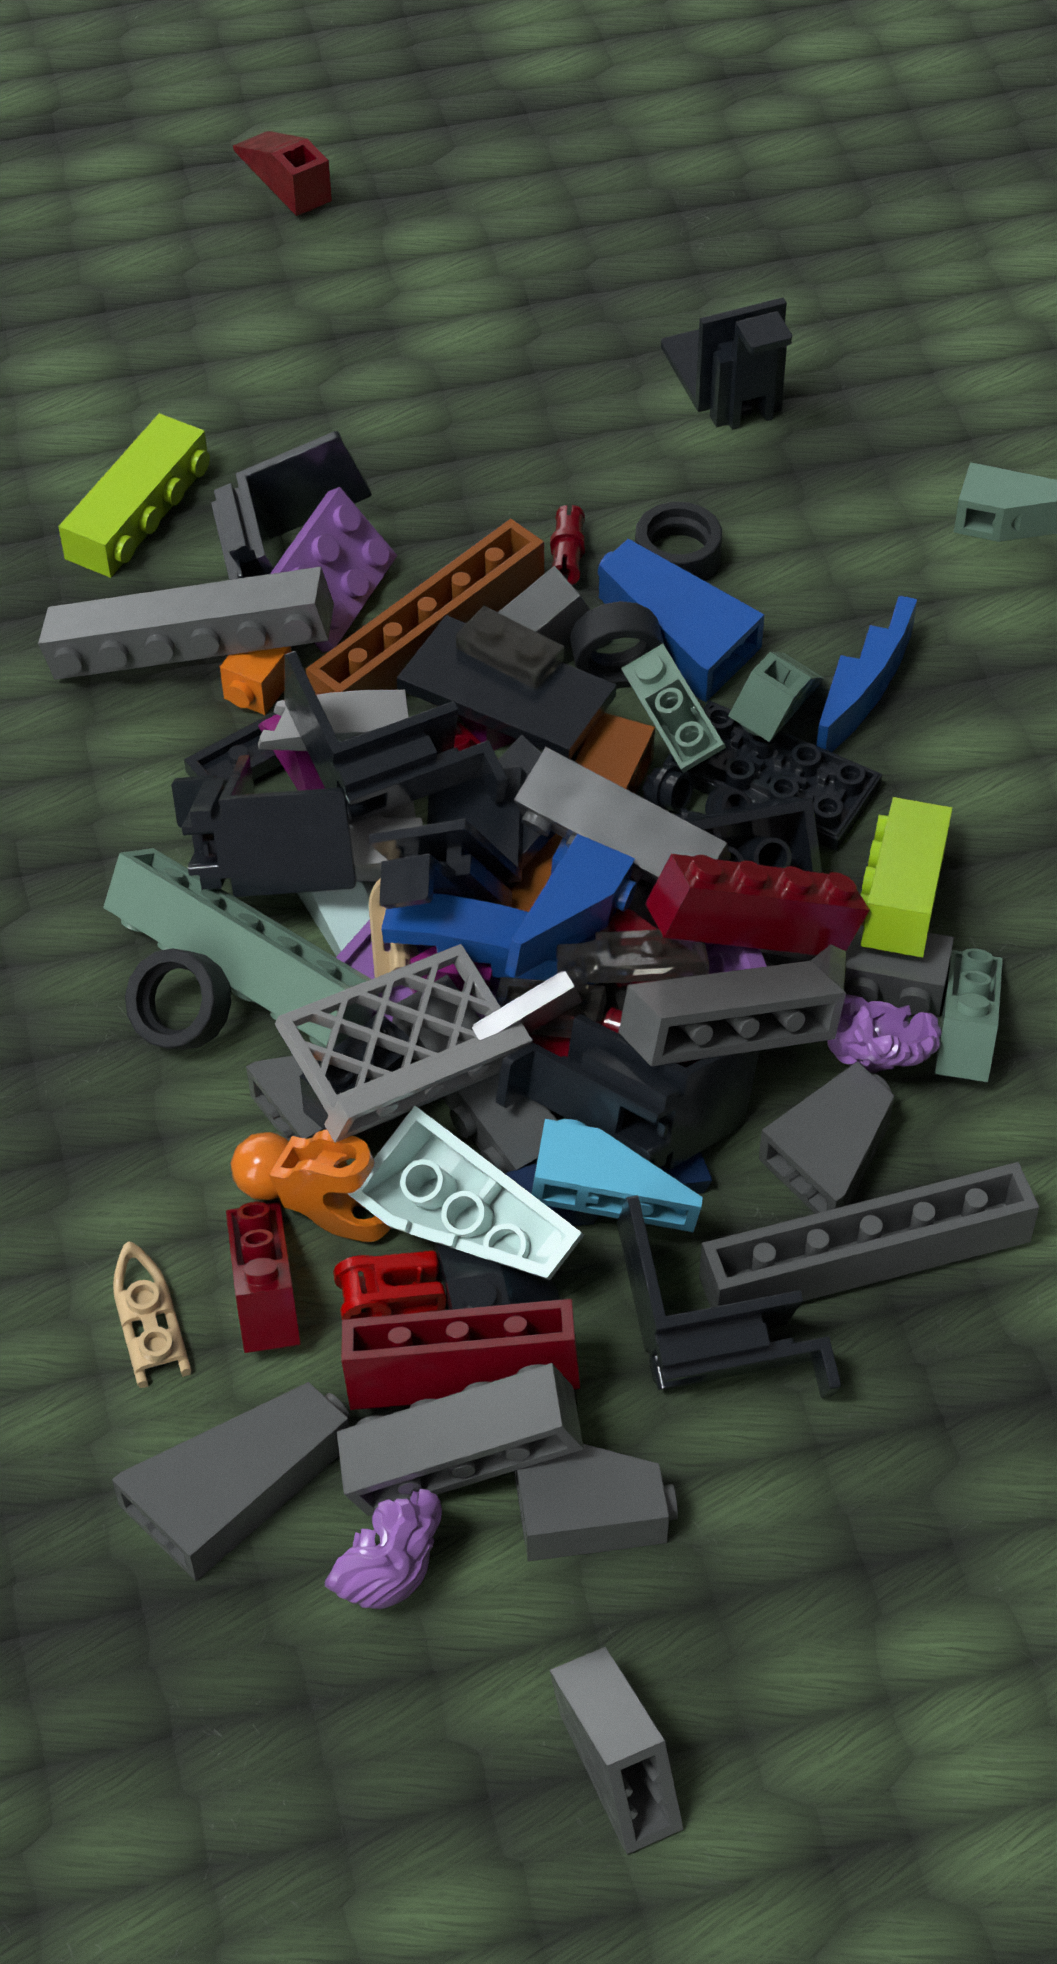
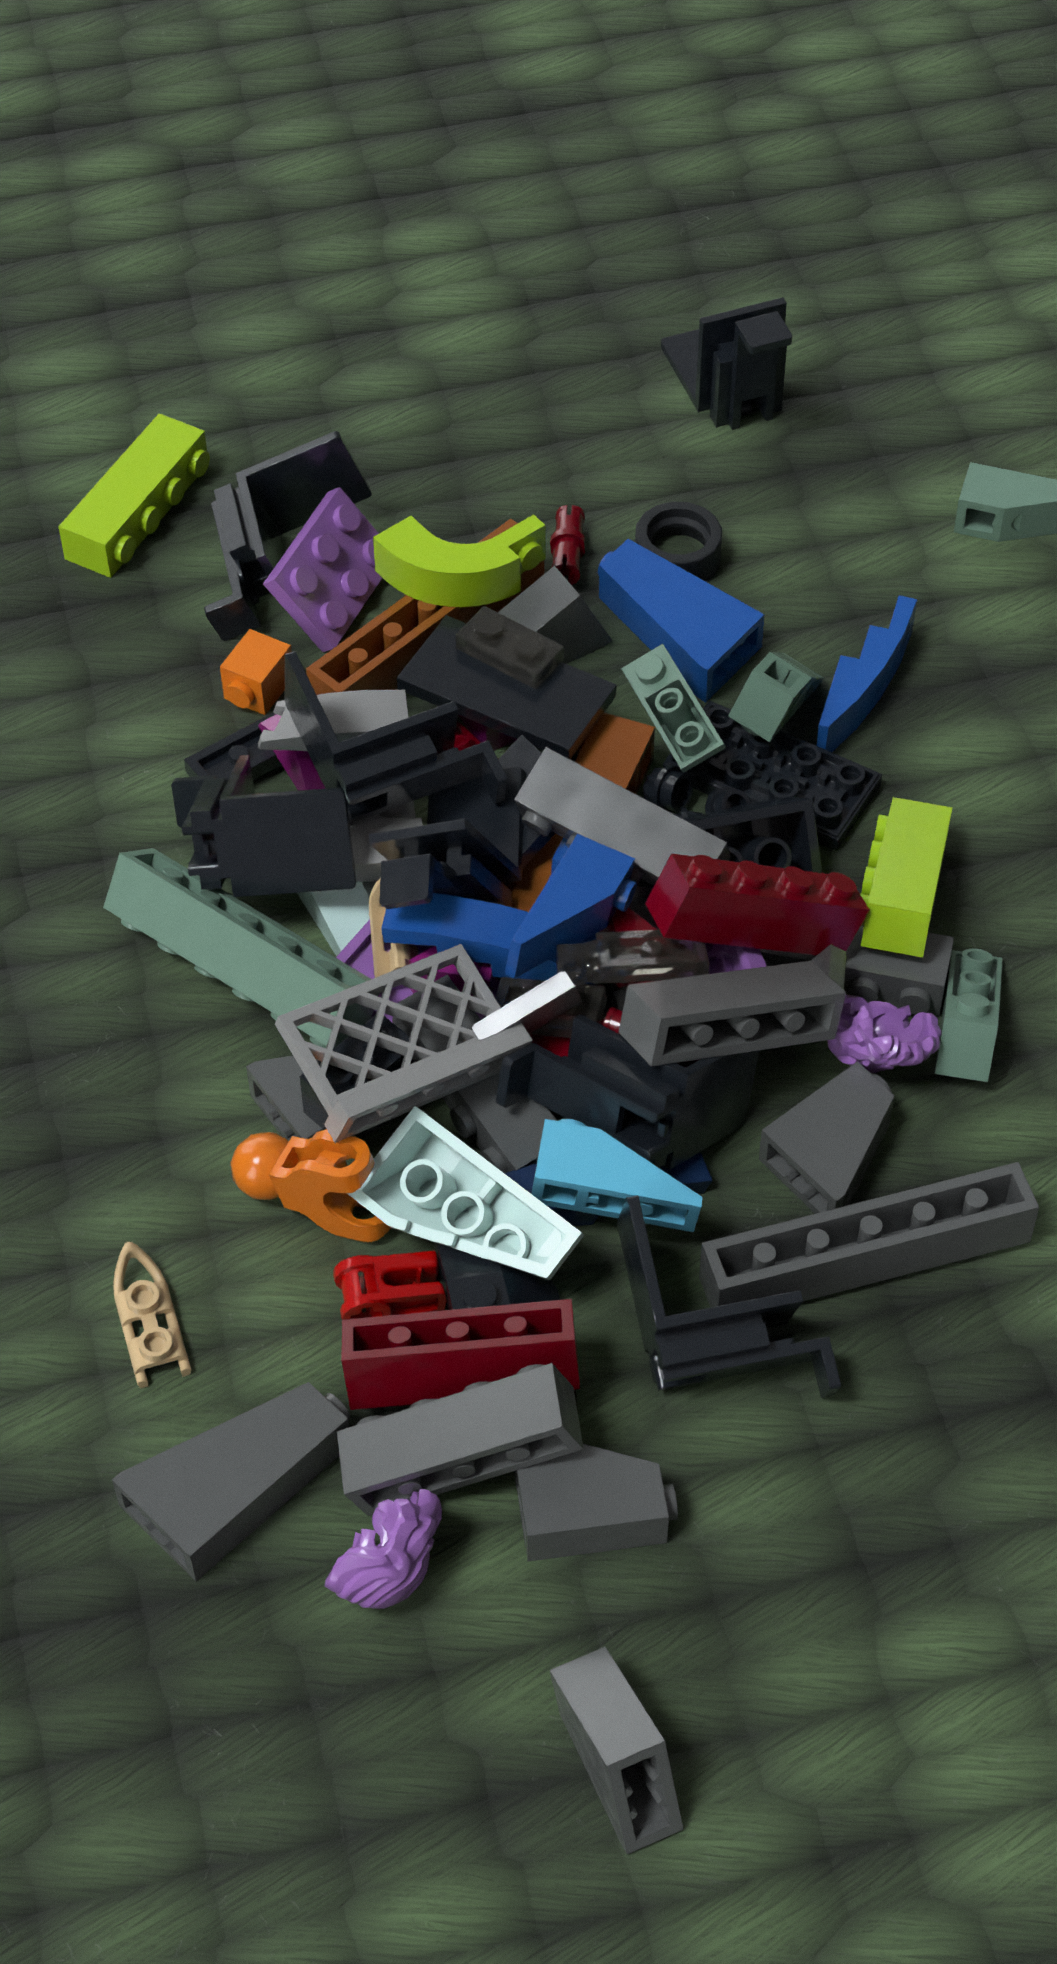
(142, 992): black tyre -> none
(187, 623): dark grey brick -> none
(262, 1277): dark red slope -> none
(289, 168): dark red slope -> none
(456, 572): none -> lime arch
(609, 623): black tyre -> none

